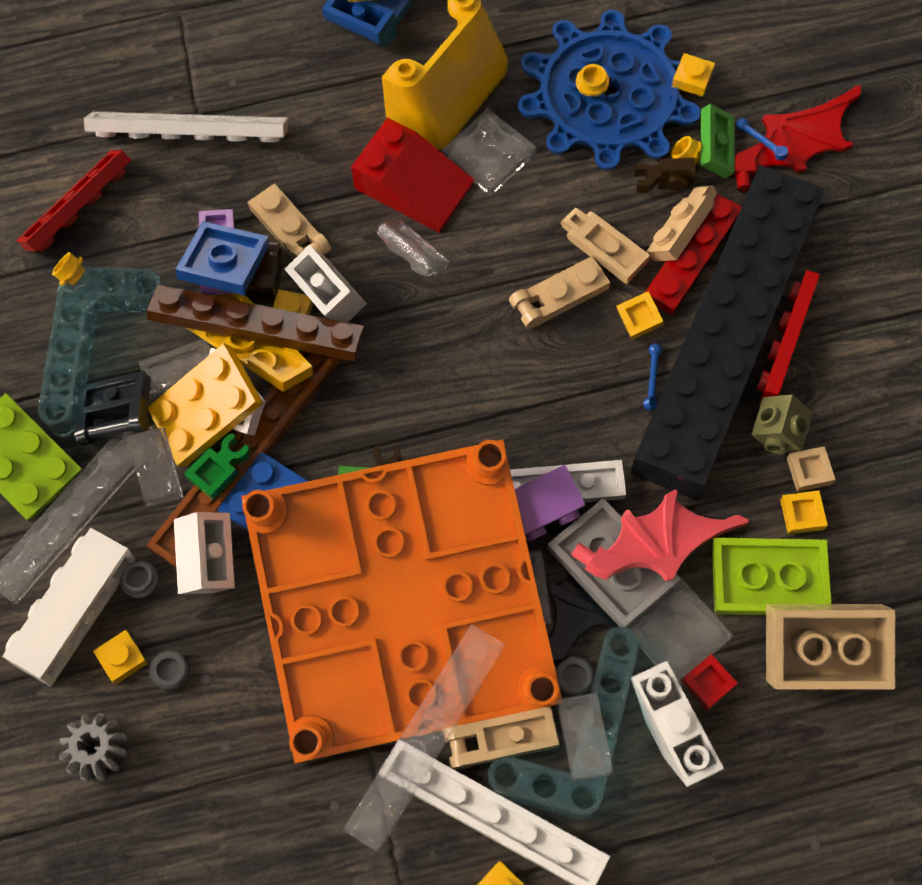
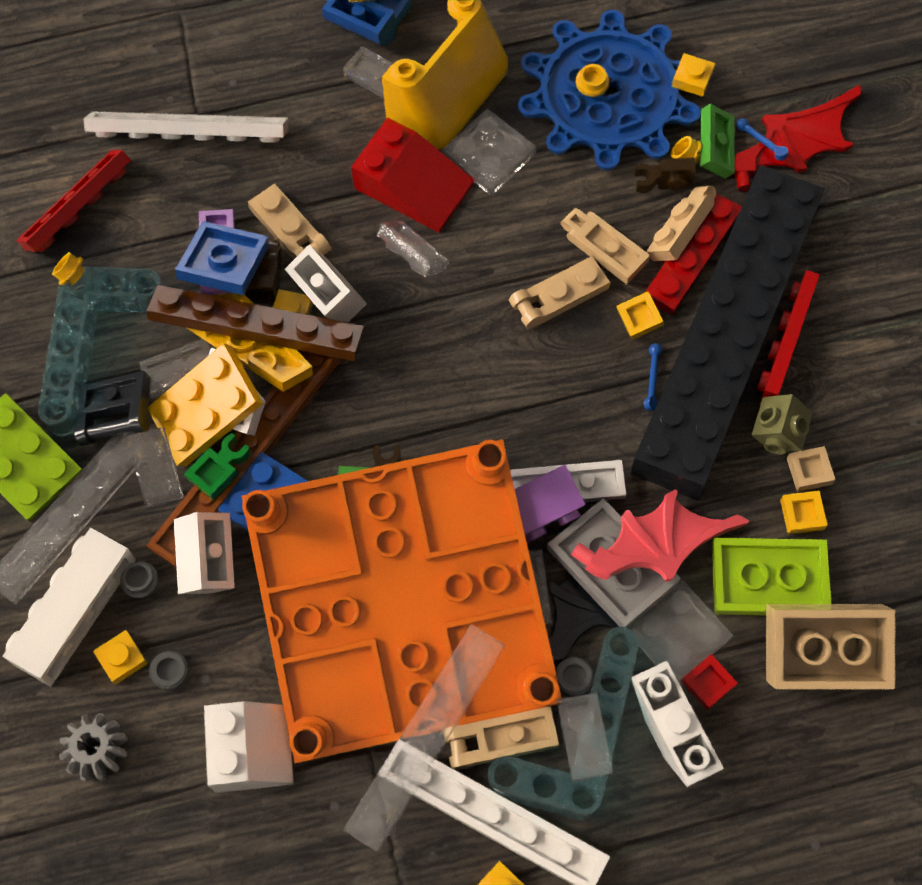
(247, 746): none -> slope
(367, 70): none -> clear plate

